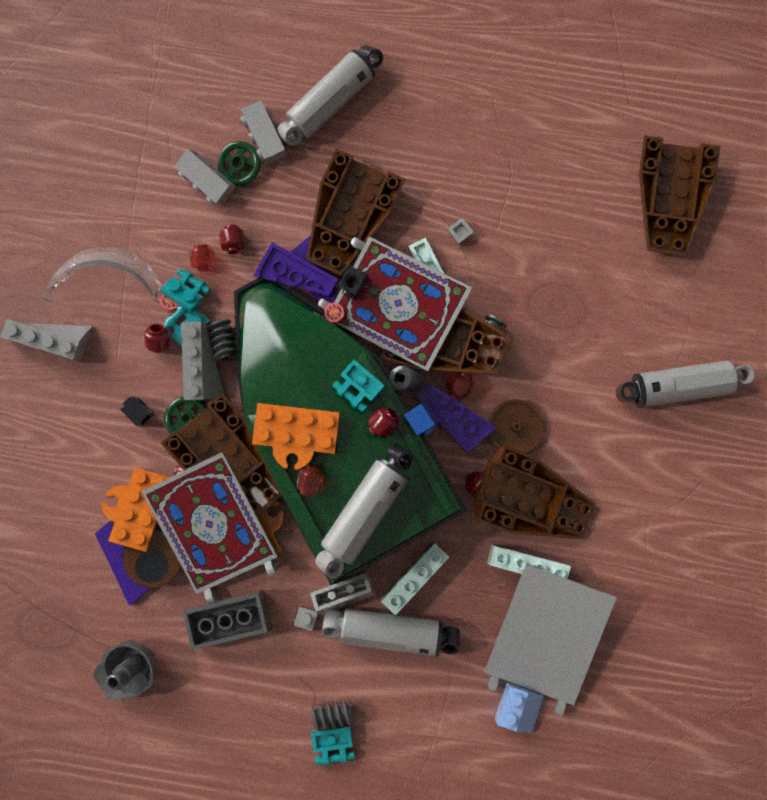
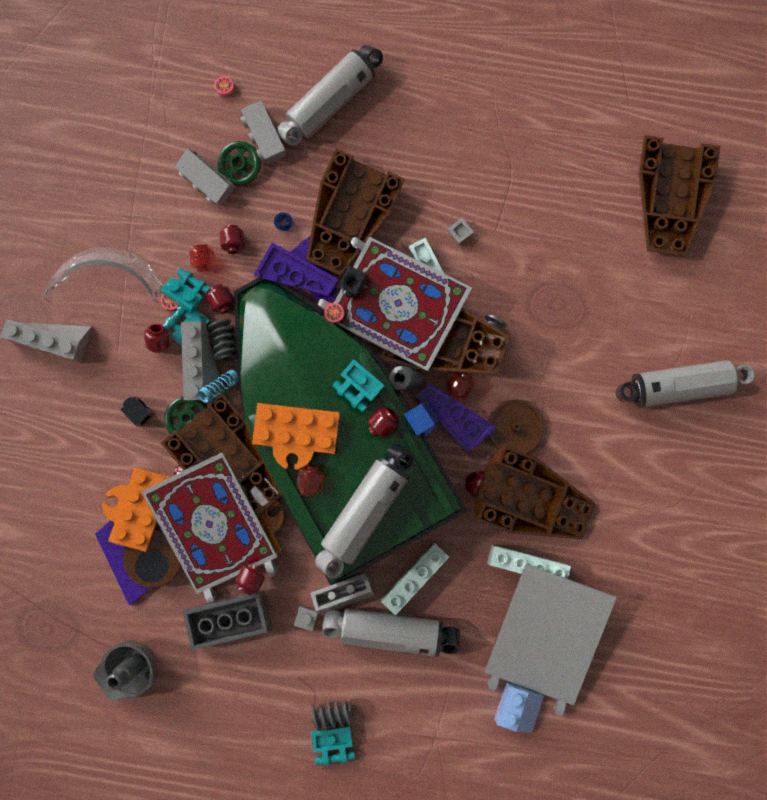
(209, 394): none -> medium azure piece
(220, 298): none -> dark red head
(224, 86): none -> coral tile
(250, 579): none -> dark red head
(283, 216): none -> clear blue plate

